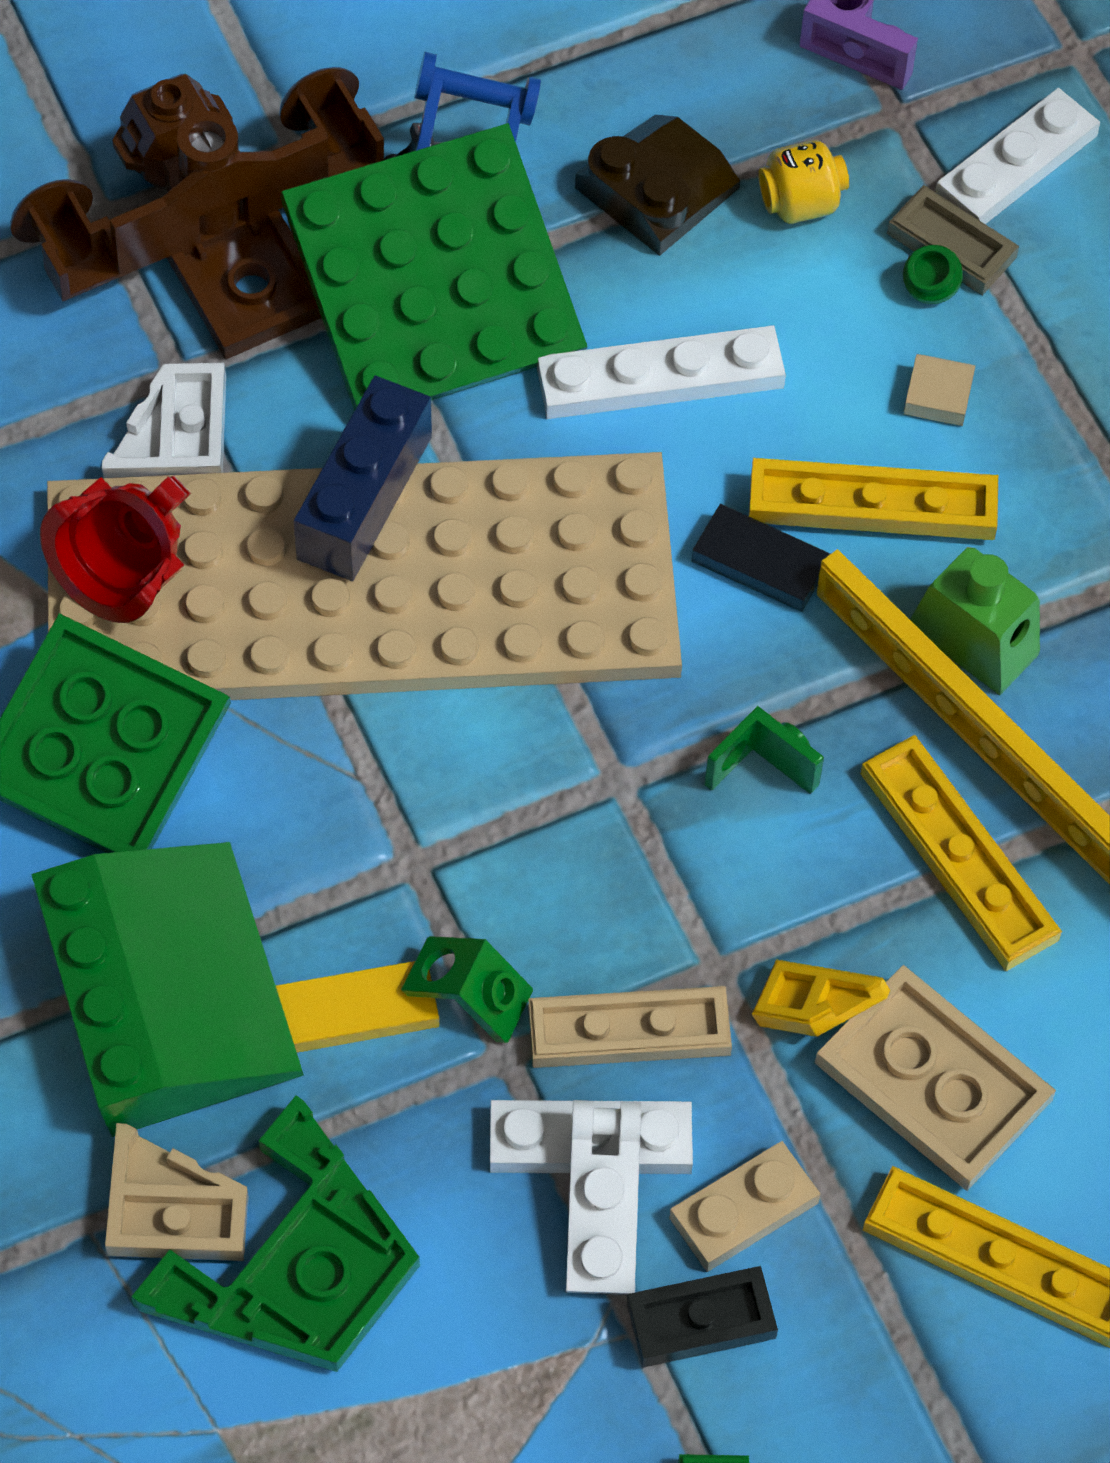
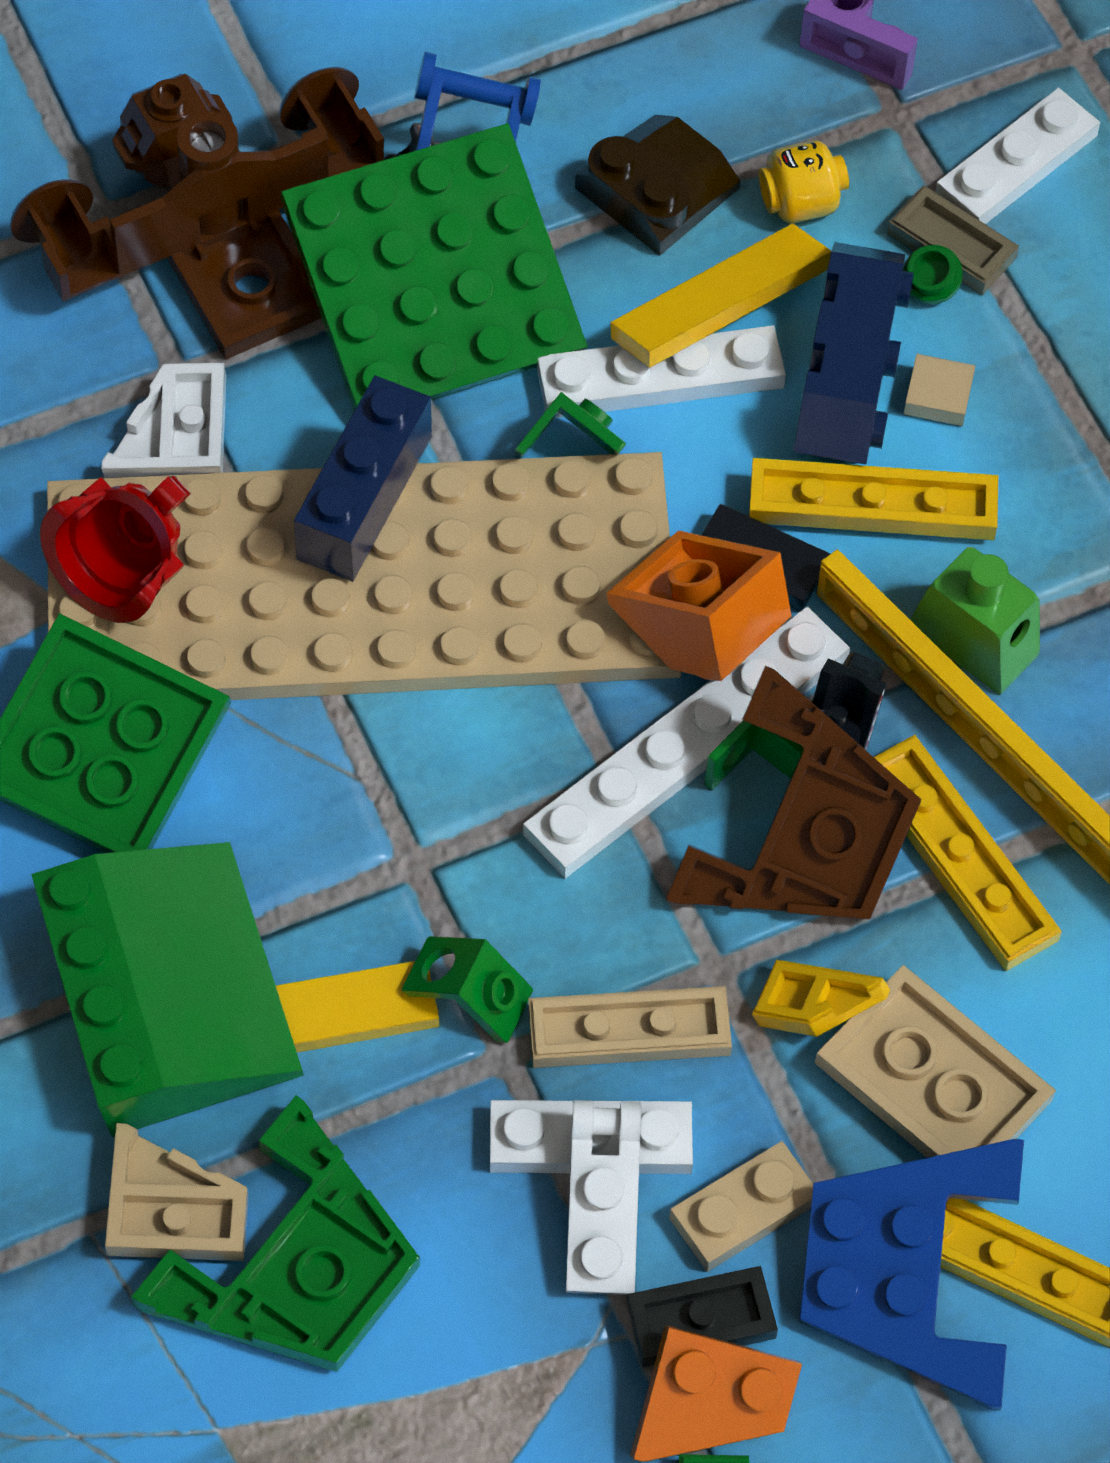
(586, 417): none -> green bracket
(673, 748): none -> white plate
(704, 602): none -> orange slope
(711, 1395): none -> orange wing
(720, 295): none -> yellow tile
(831, 830): none -> reddish brown wing
(851, 695): none -> black hips
(852, 353): none -> dark blue brick
(879, 1263): none -> blue wing

